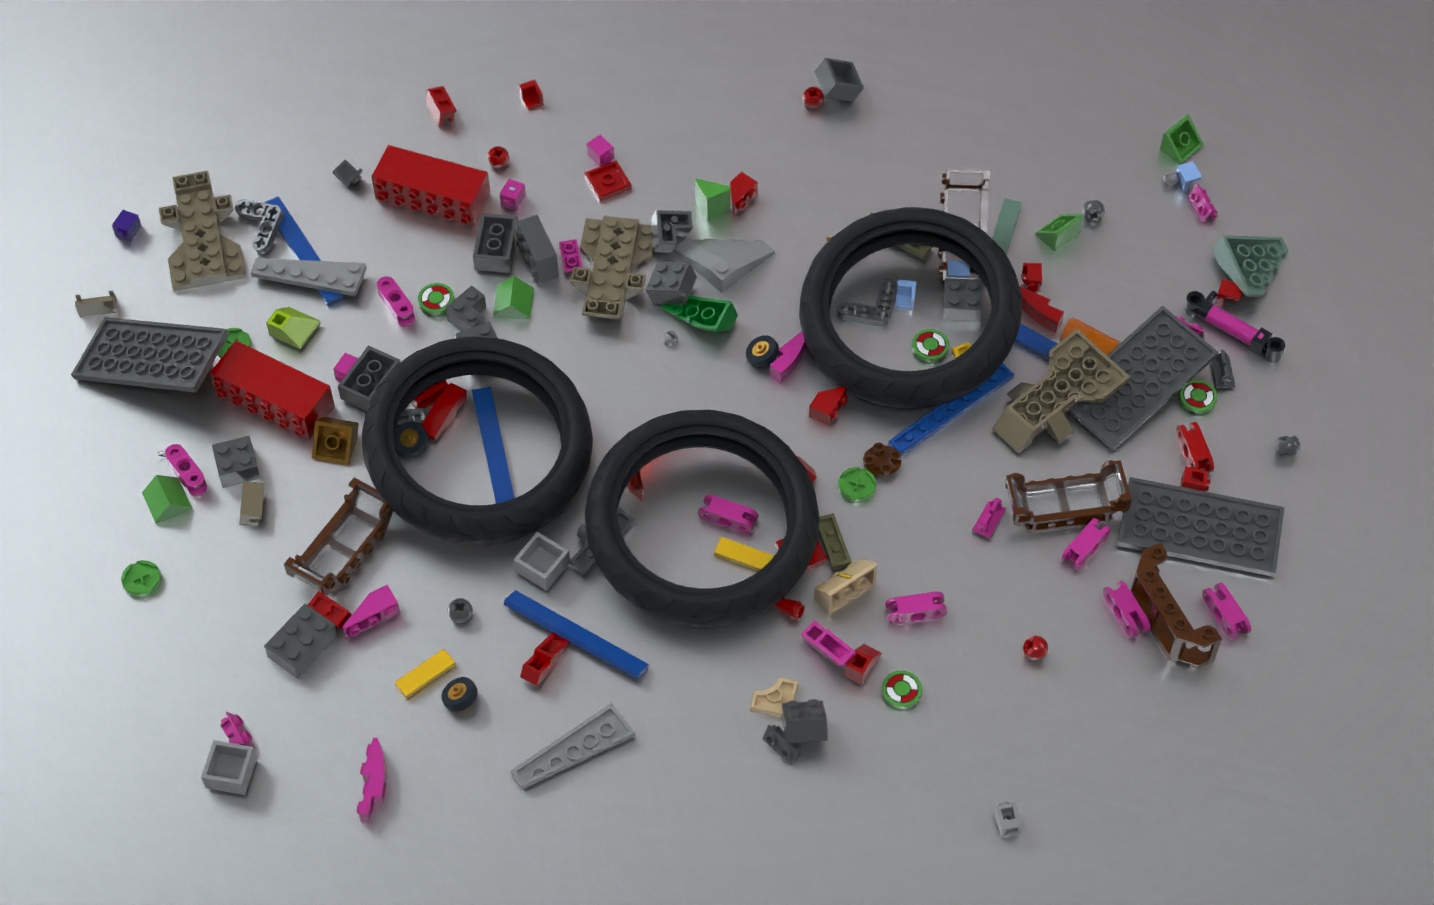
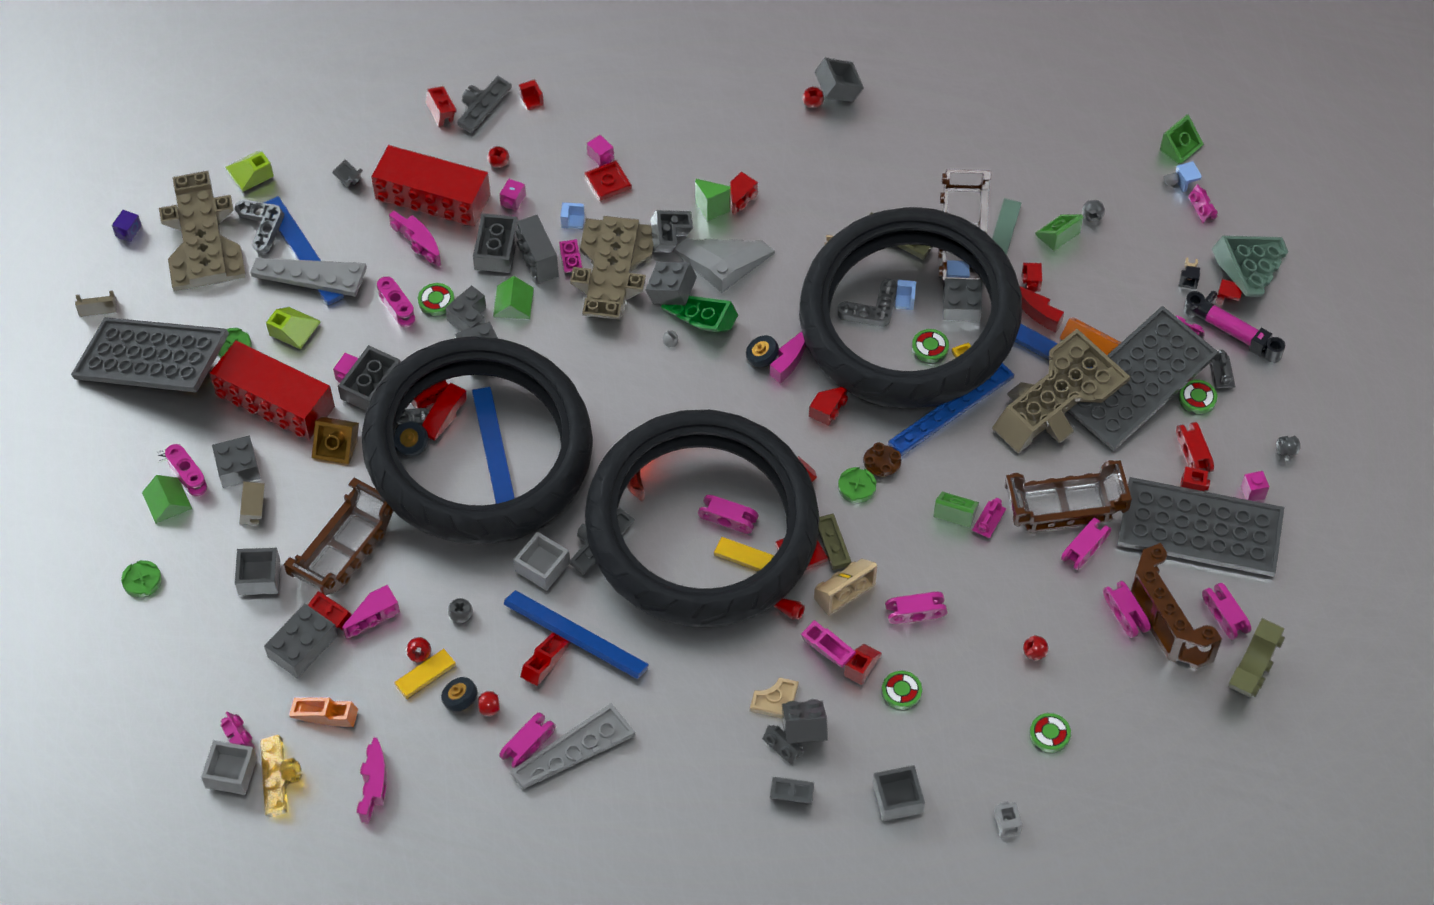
(250, 170): none -> lime slope
(257, 571): none -> dark grey piece
(276, 775): none -> clear yellow plate
(324, 711): none -> orange slope
(418, 642): none -> red piece
(420, 237): none -> dark pink slope
(482, 102): none -> dark grey plate
(488, 703): none -> red piece
(528, 739): none -> dark pink piece
(572, 215): none -> light blue panel
(792, 790): none -> dark grey hinge
(898, 793): none -> dark grey piece
(955, 509): none -> bright green slope
(1050, 732): none -> tile
(1190, 277): none -> black piece
(1249, 674): none -> olive brick
(1255, 486): none -> dark pink brick

